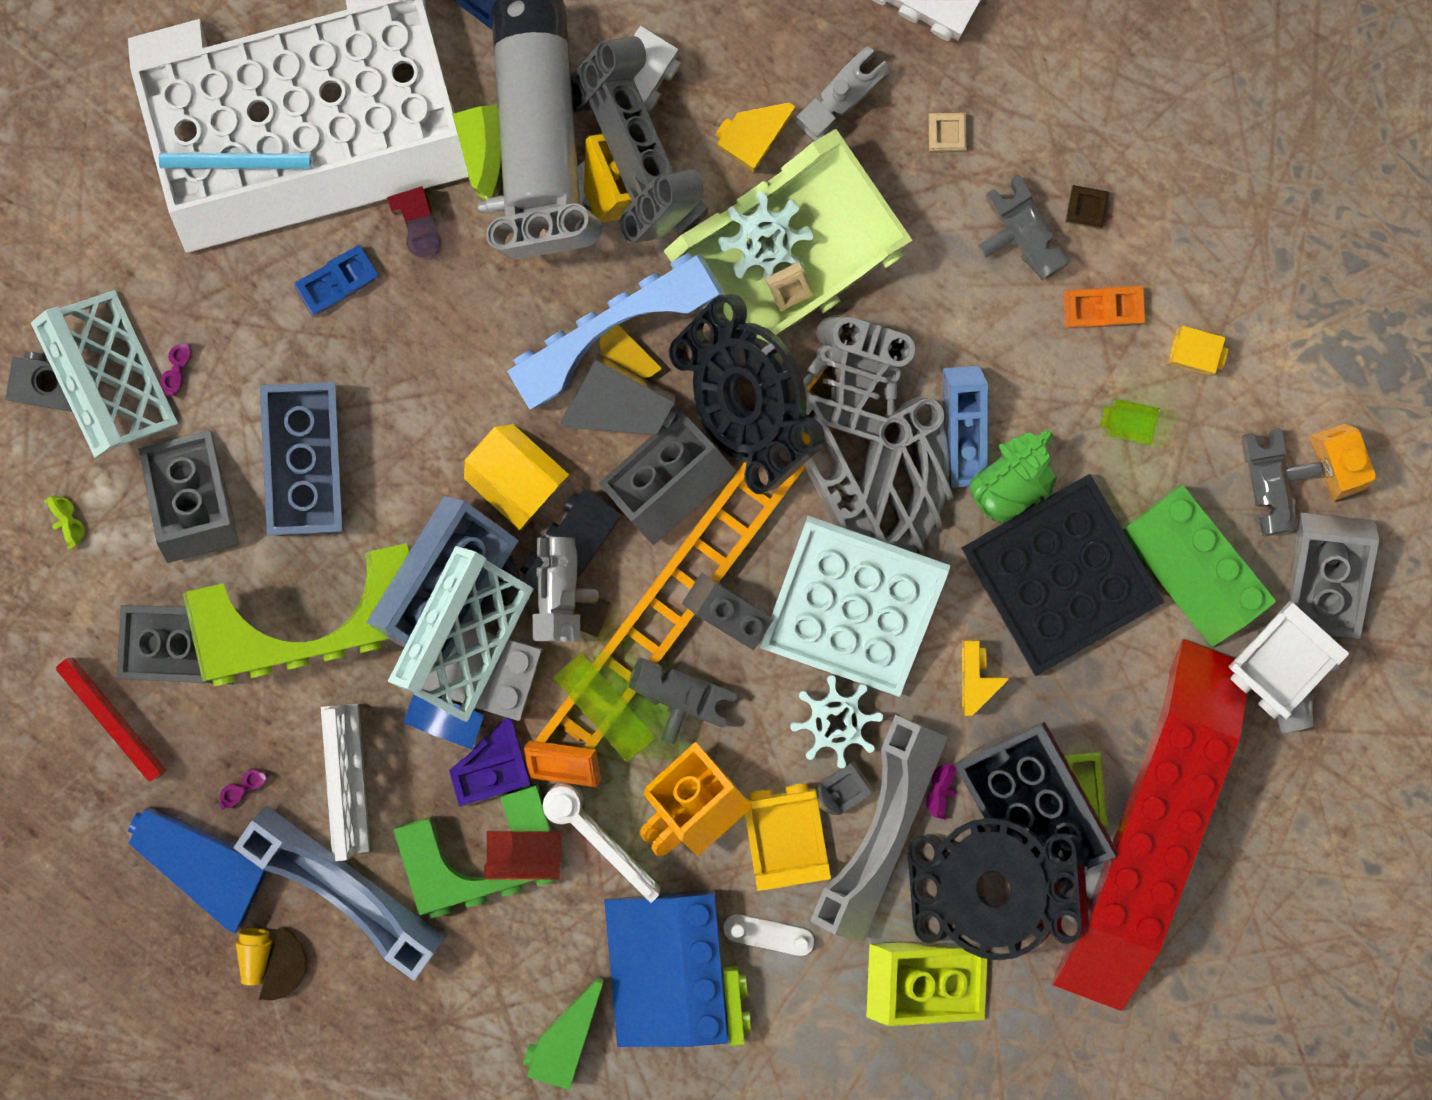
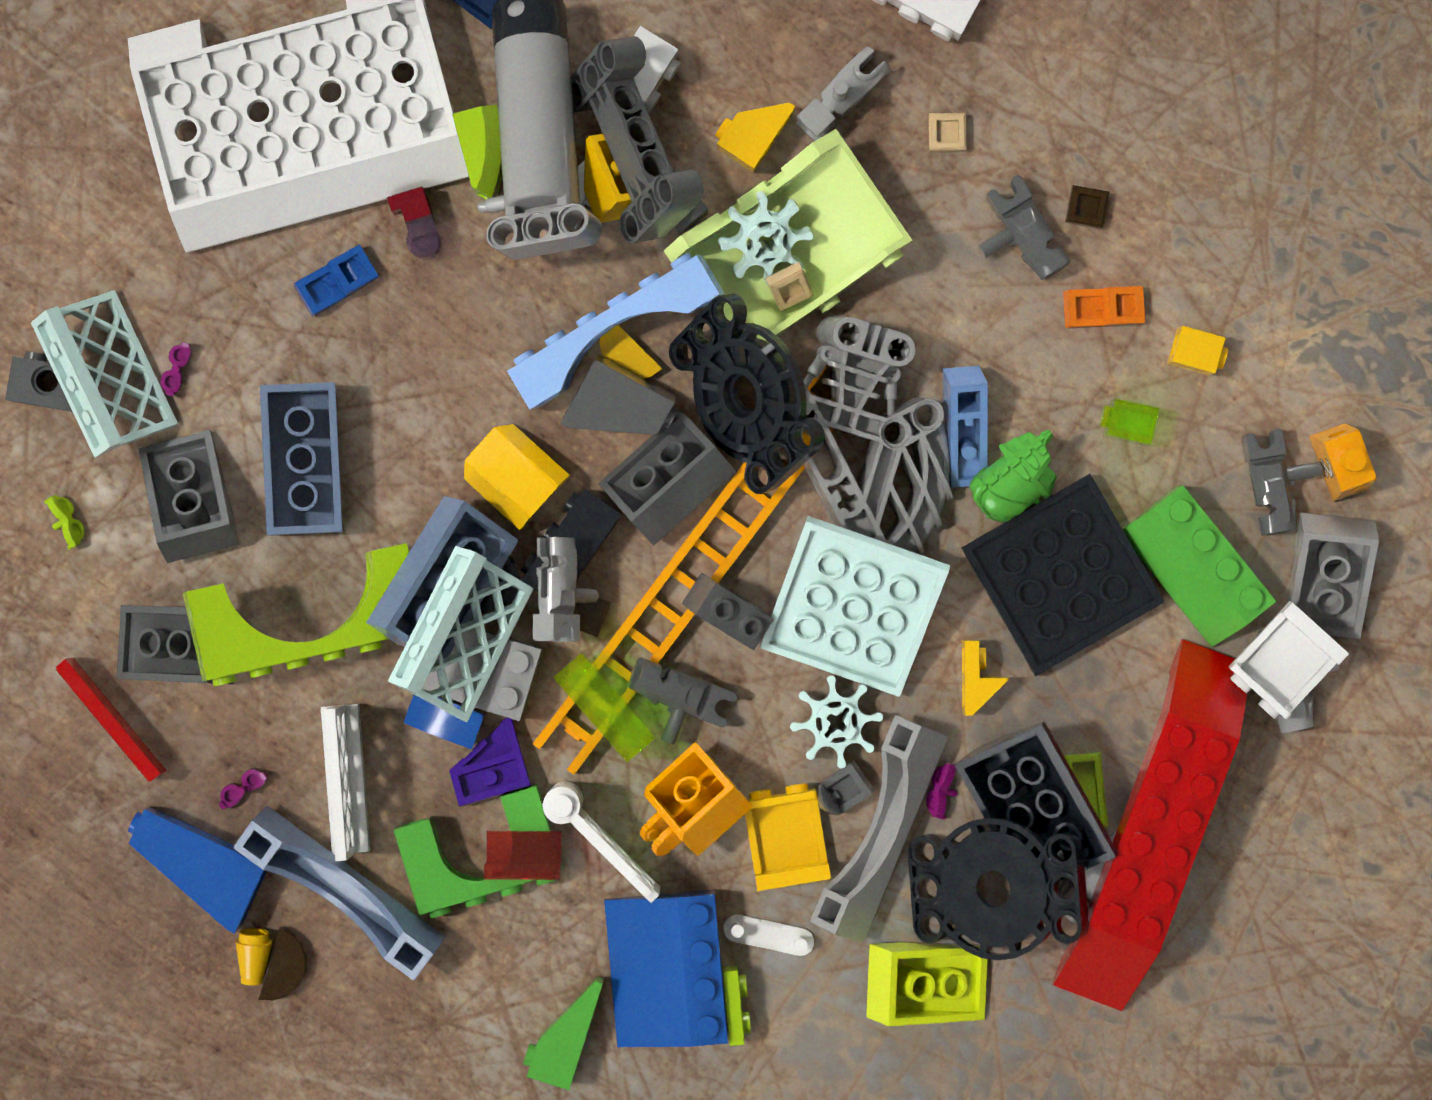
(235, 160): medium azure bar -> none
(562, 763): orange tile -> none

